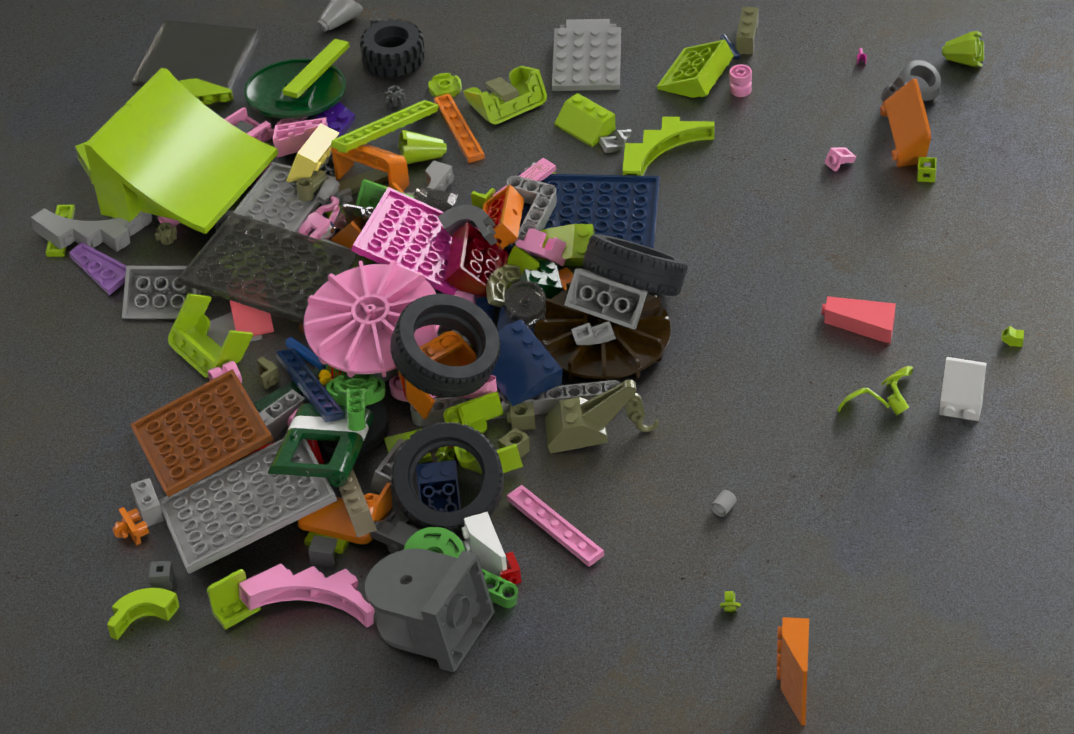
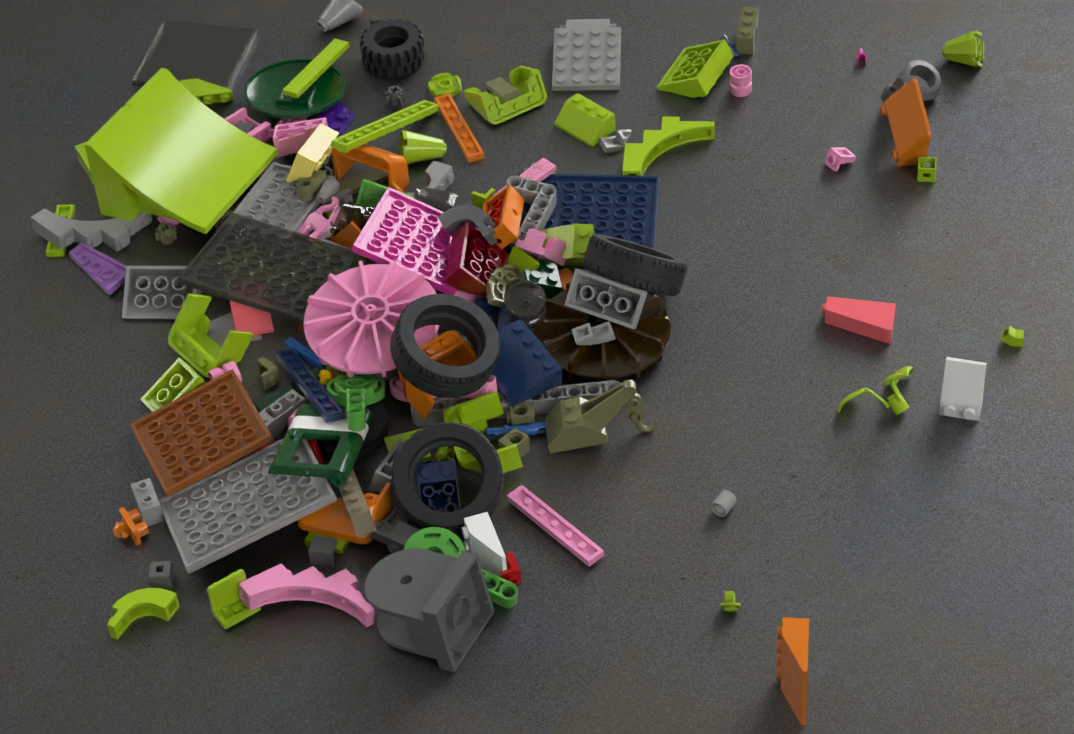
(172, 384): none -> lime slope
(529, 429): none -> blue pin

